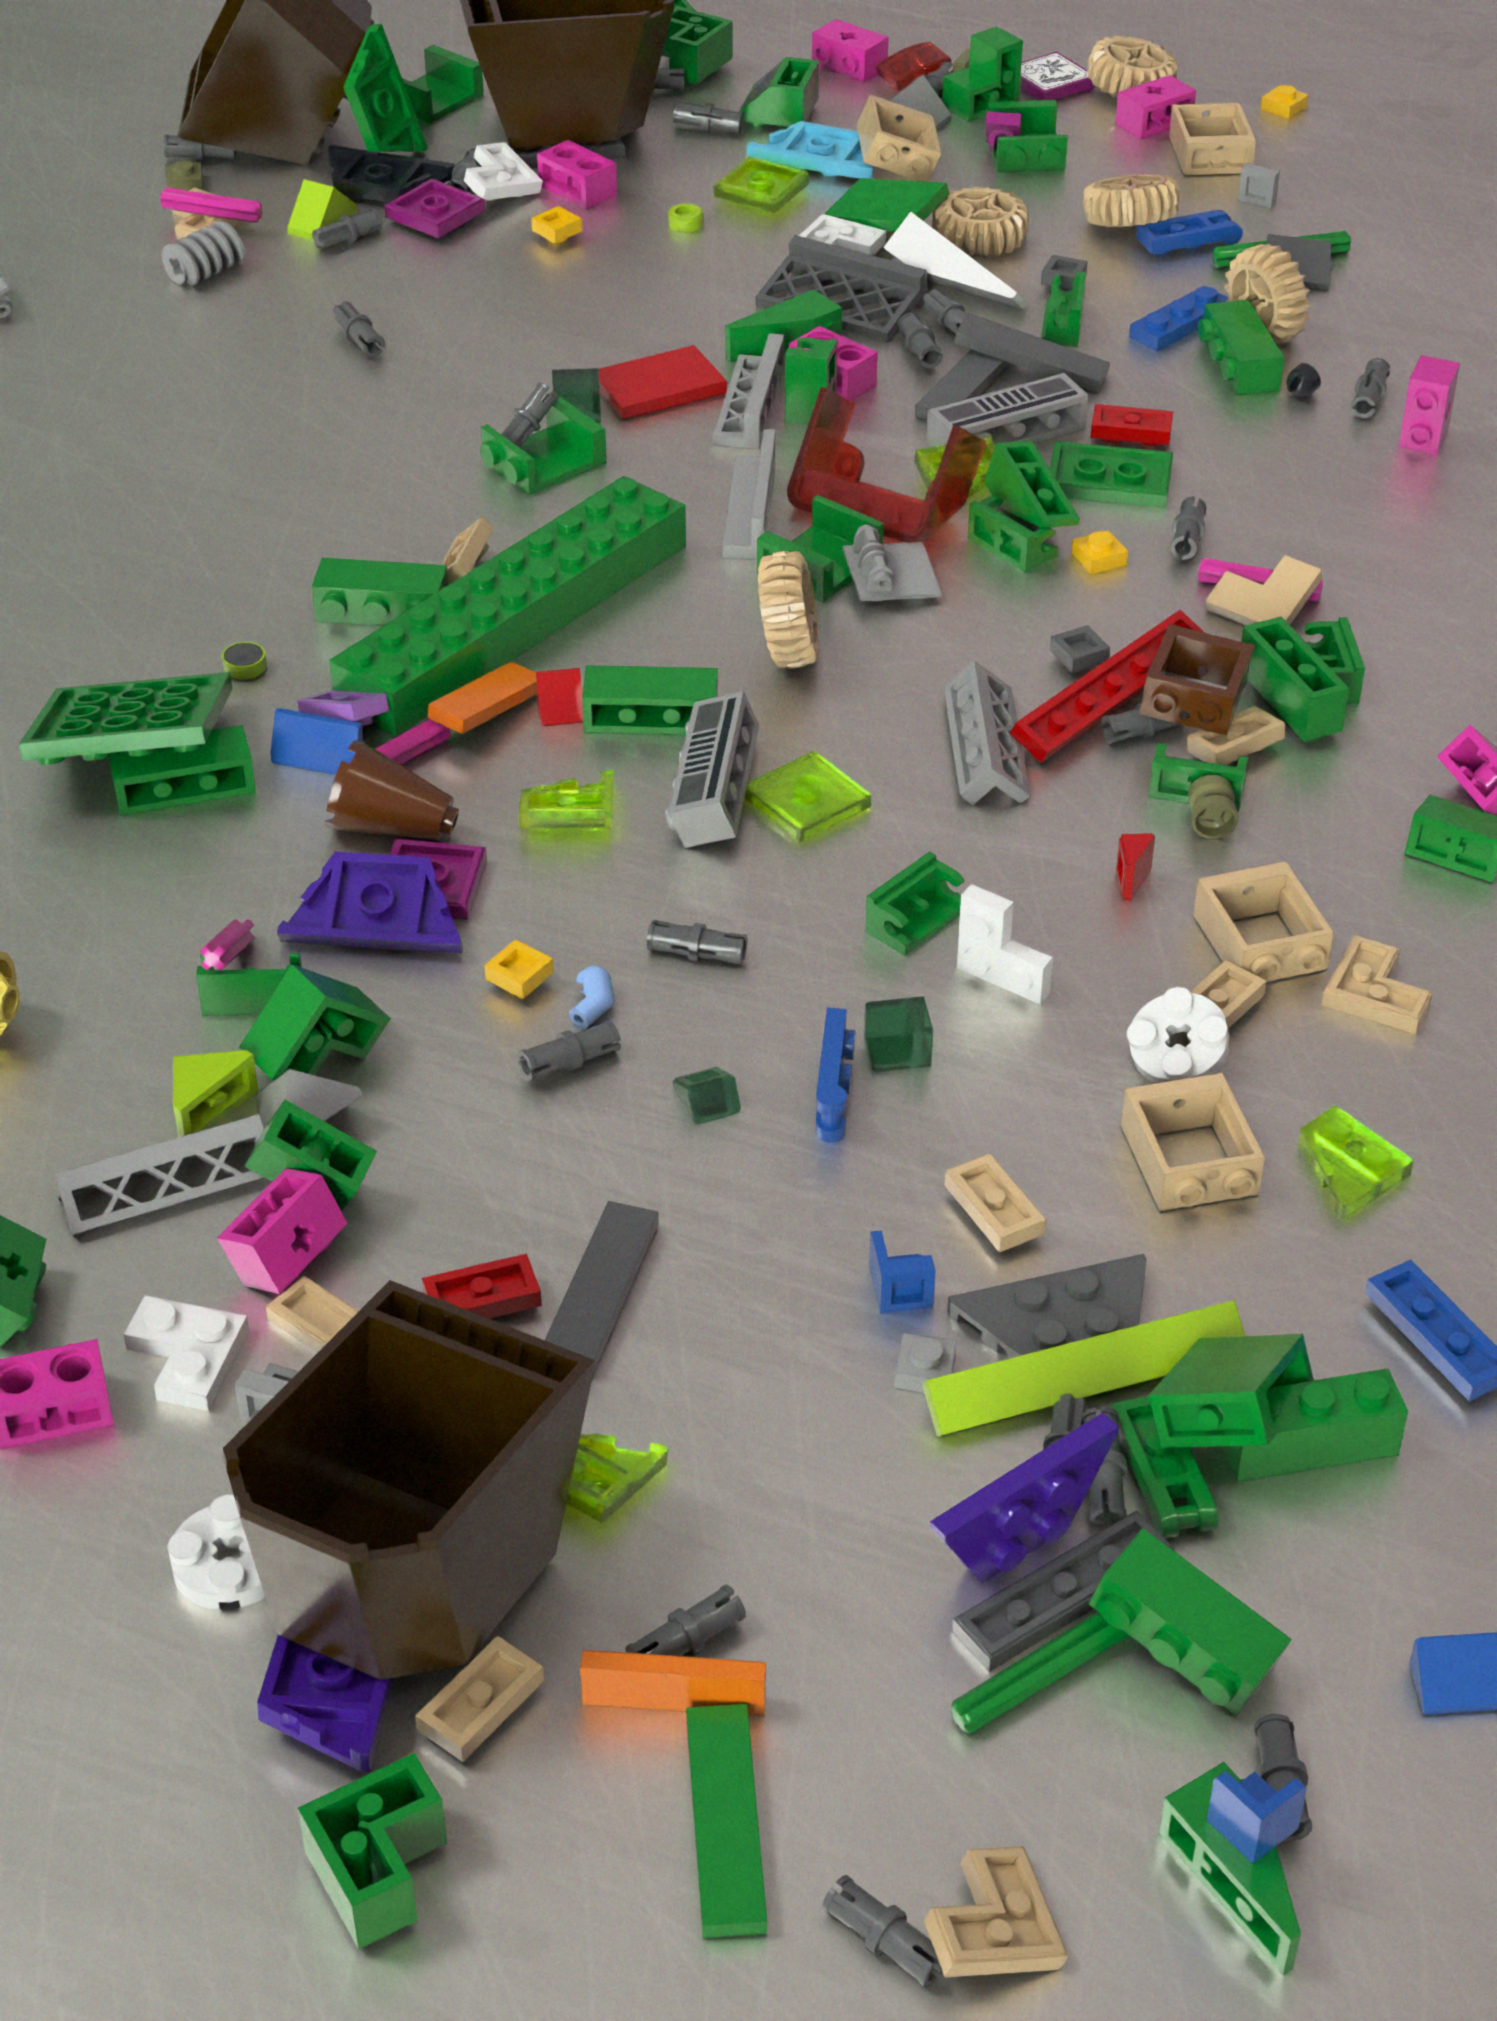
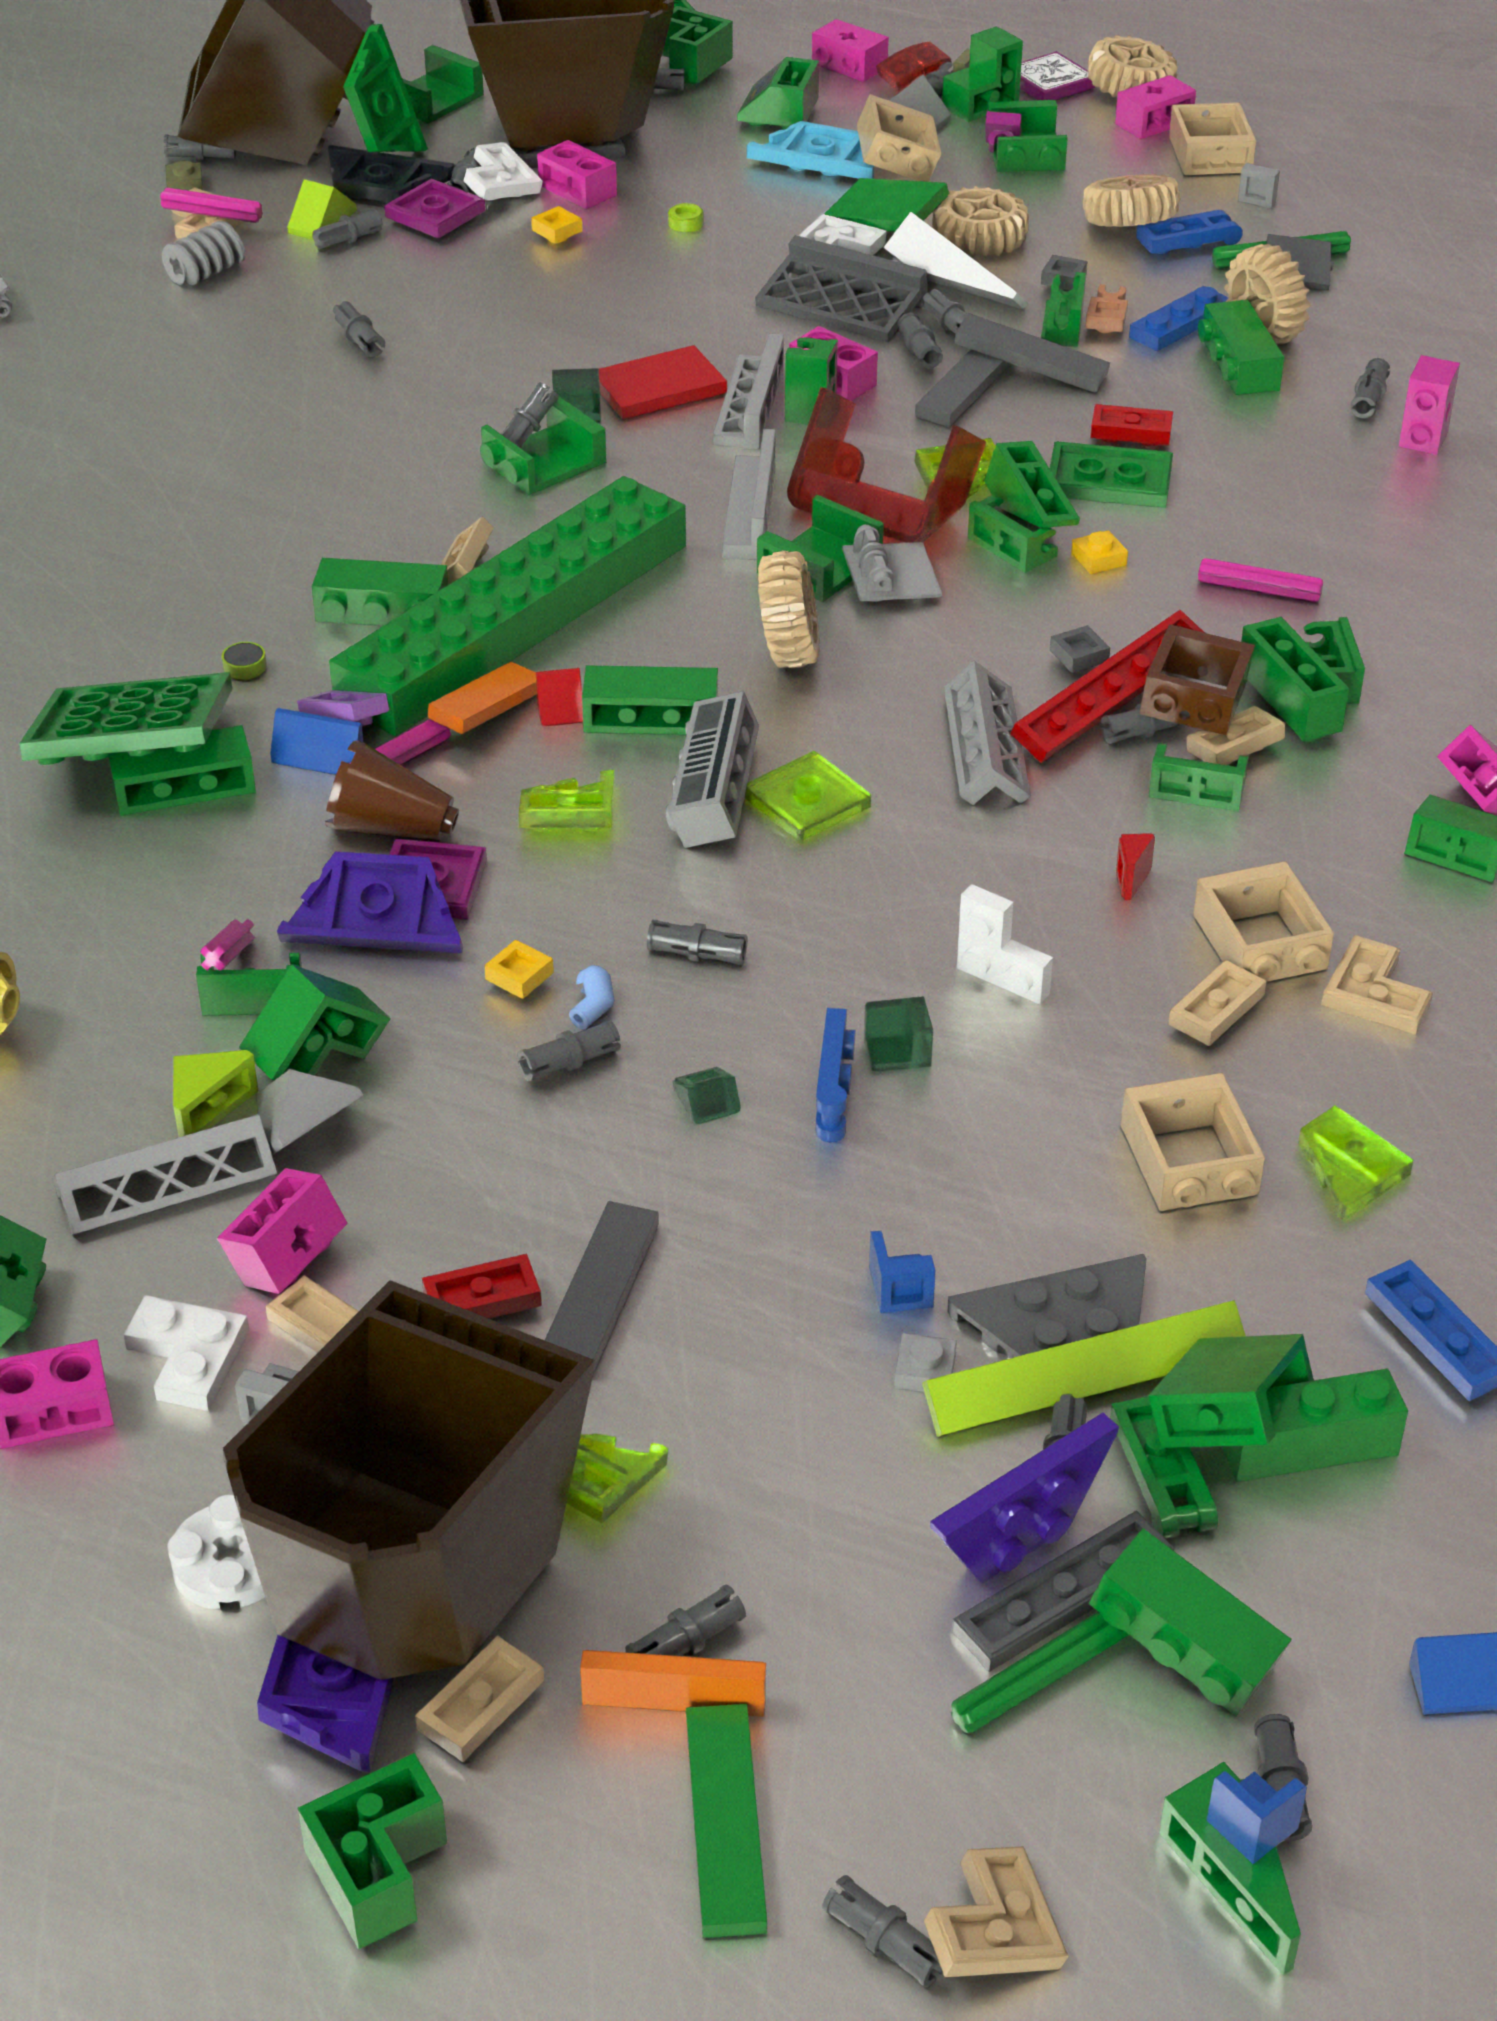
(311, 1145): green brick -> none
(685, 112): dark grey pin -> none
(761, 184): clear neon green plate -> none
(788, 318): green slope -> none
(913, 904): green hinge -> none
(995, 1202): tan plate -> none
(1014, 414): light grey brick -> none
(1107, 311): none -> nougat plate
(1108, 1483): dark grey pin -> none
(1175, 1013): white plate -> none
(1188, 528): dark grey pin -> none
(1212, 807): olive wheel -> none
(1280, 595): tan tile -> none
(1284, 101): yellow plate -> none
(1303, 380): black hinge -> none

